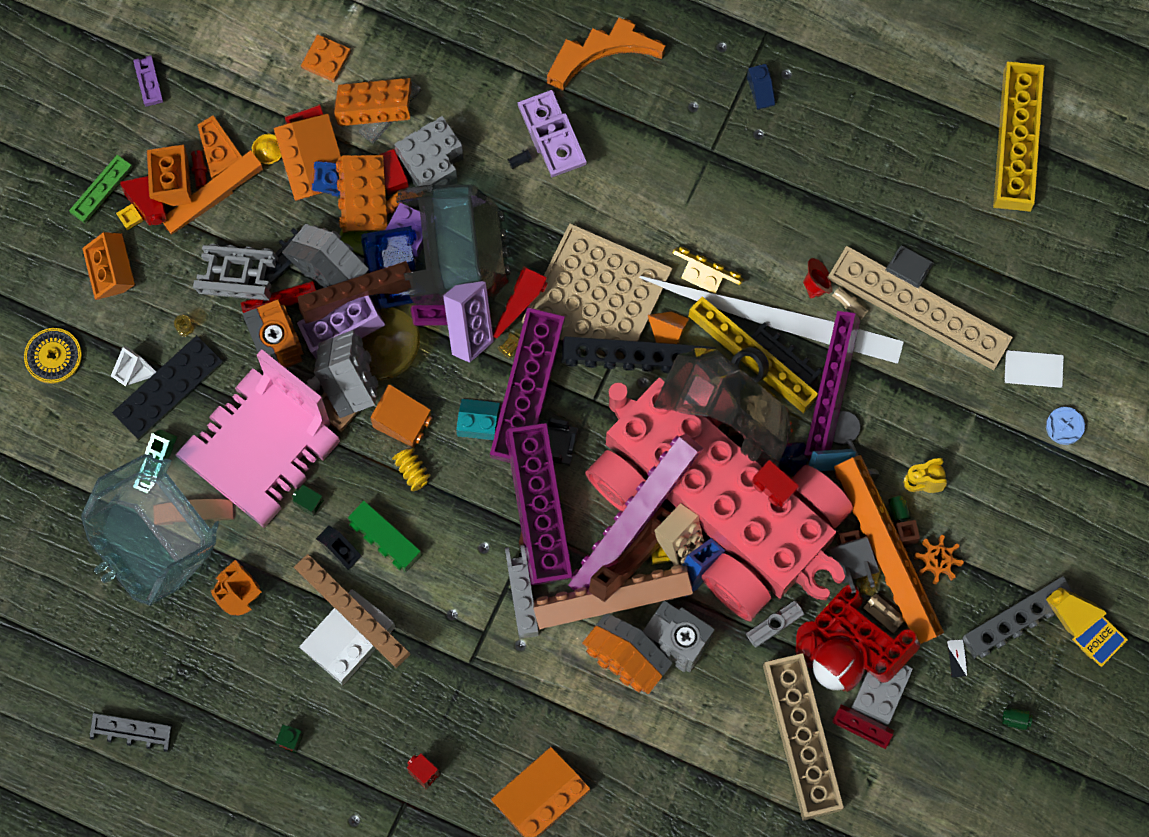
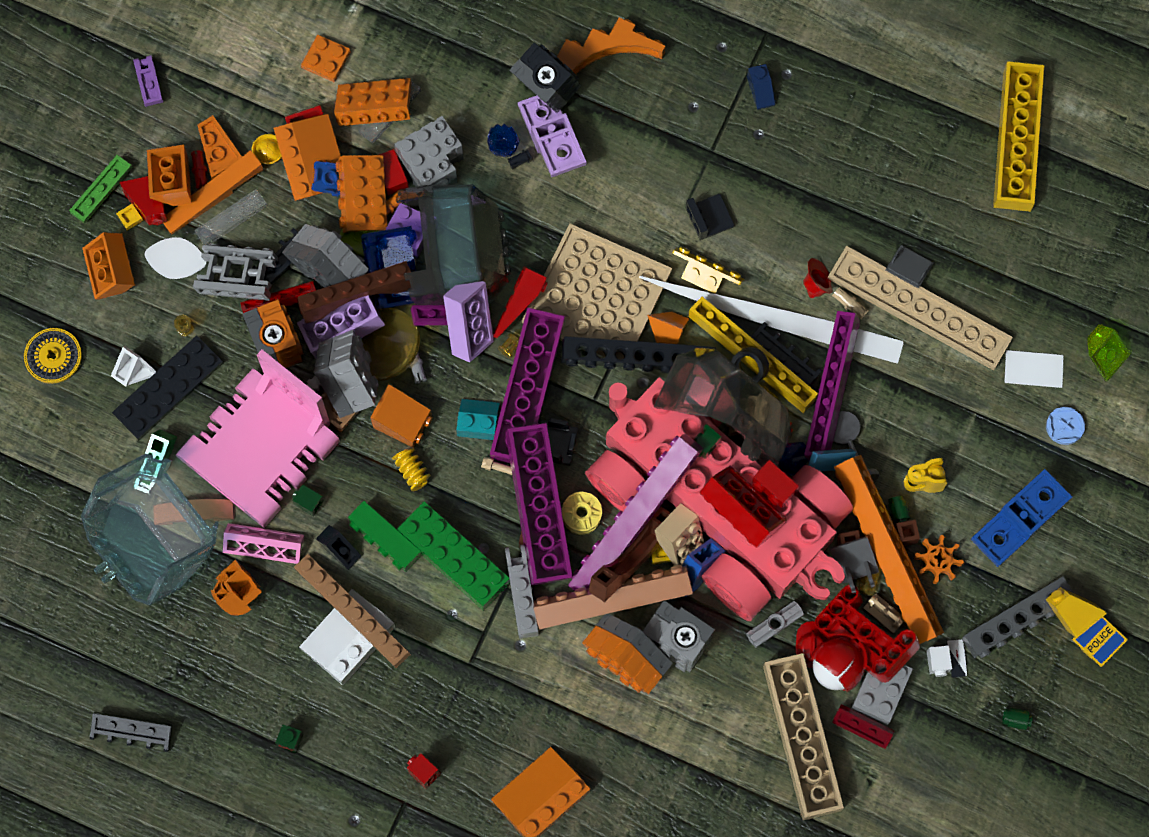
(175, 258): none -> white sticker
(231, 217): none -> clear plate
(265, 537): none -> bright pink fence
(417, 370): none -> light grey pin
(454, 556): none -> green brick
(488, 463): none -> tan bar
(502, 140): none -> clear blue hair
(546, 76): none -> piece
(586, 502): none -> light yellow wheel
(707, 440): none -> dark green brick
(709, 216): none -> black bracket
(742, 506): none -> red slope
(939, 660): none -> white brick
(1021, 518): none -> blue bracket
(1106, 350): none -> clear neon green slope

